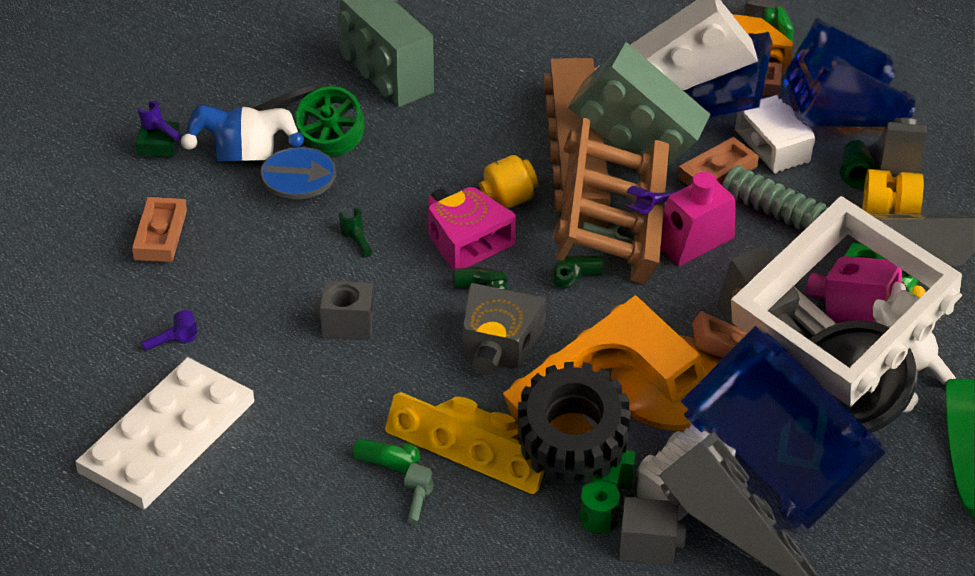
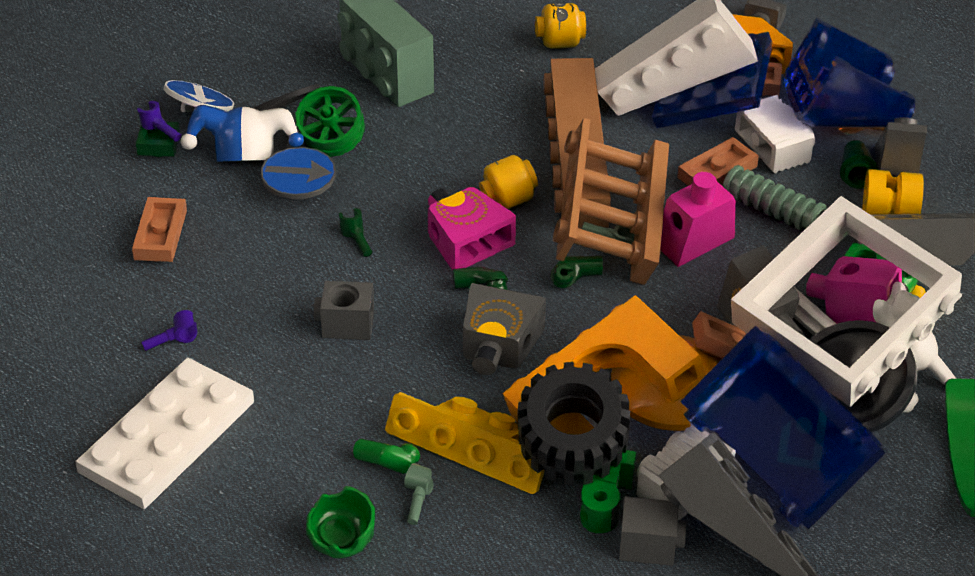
(193, 95): none -> piece
(341, 523): none -> green hair
(561, 25): none -> yellow head
(638, 104): sand green brick -> none
(646, 199): dark purple hand -> none
(778, 17): green arm -> none

